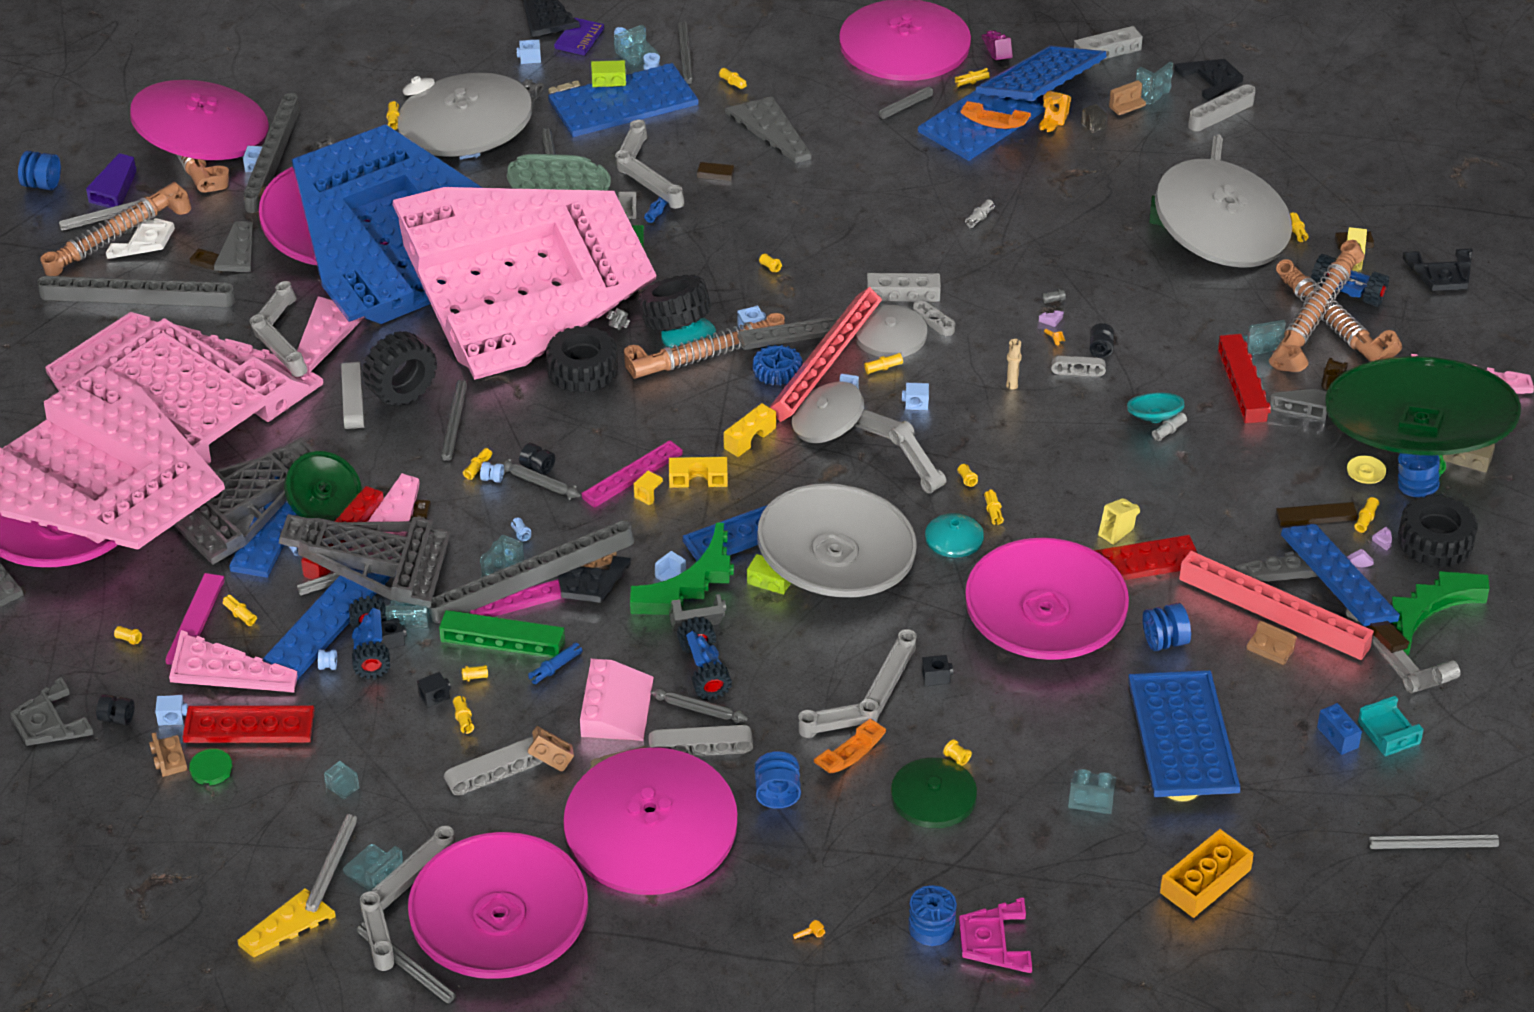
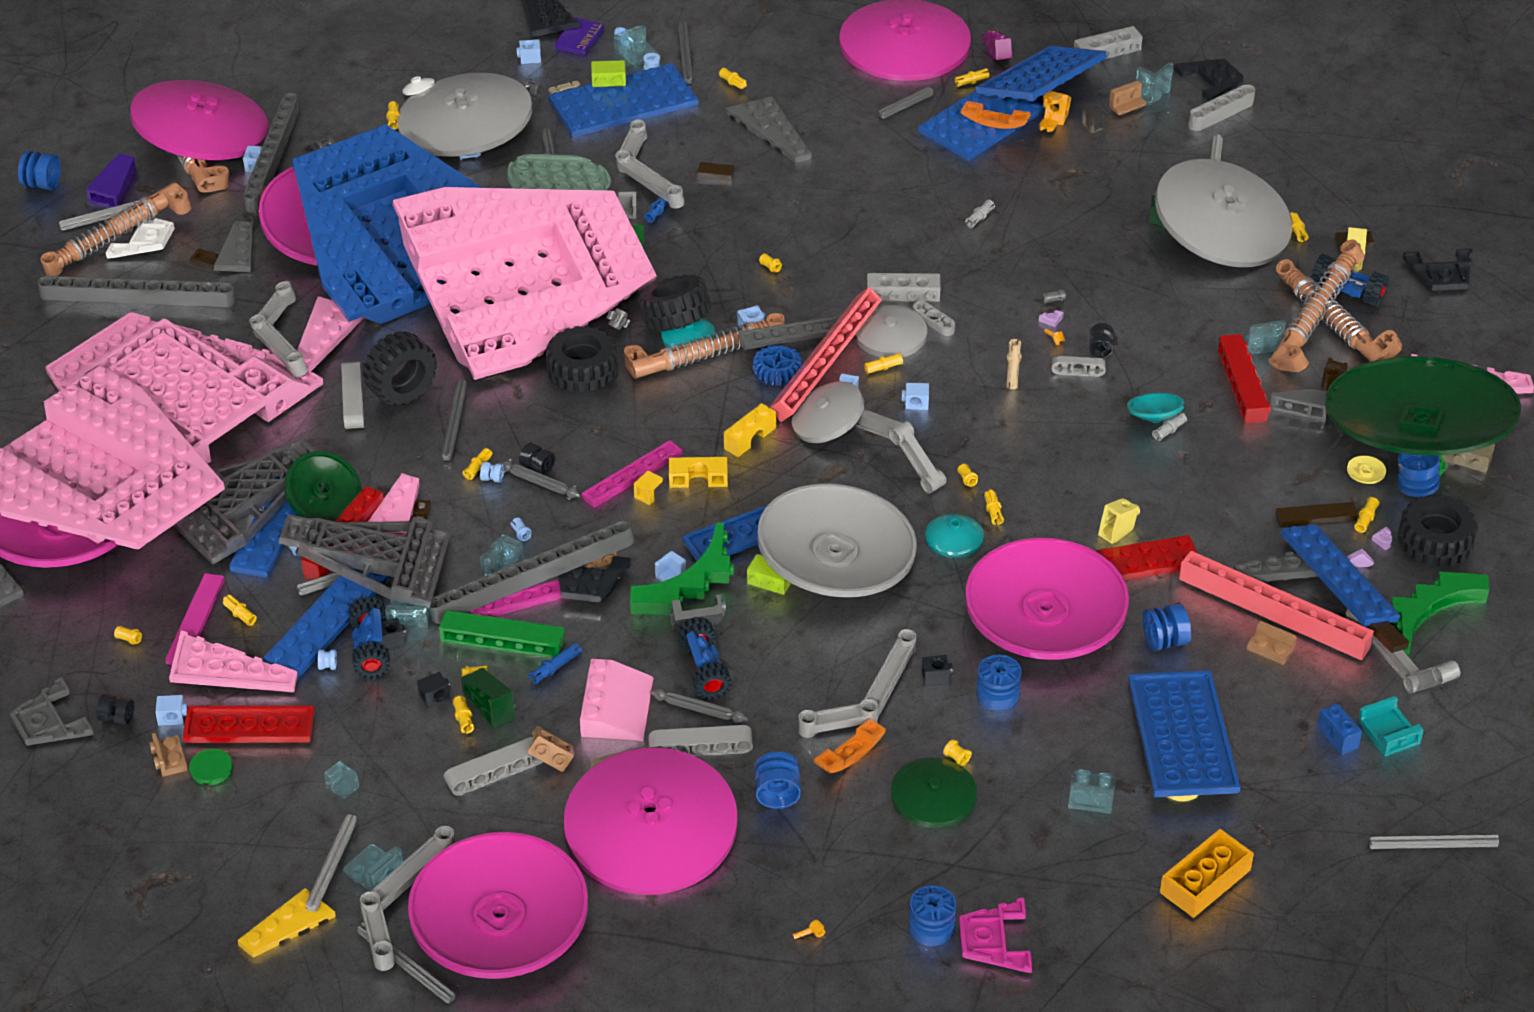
(489, 697): none -> dark green wedge
(998, 682): none -> blue wheel

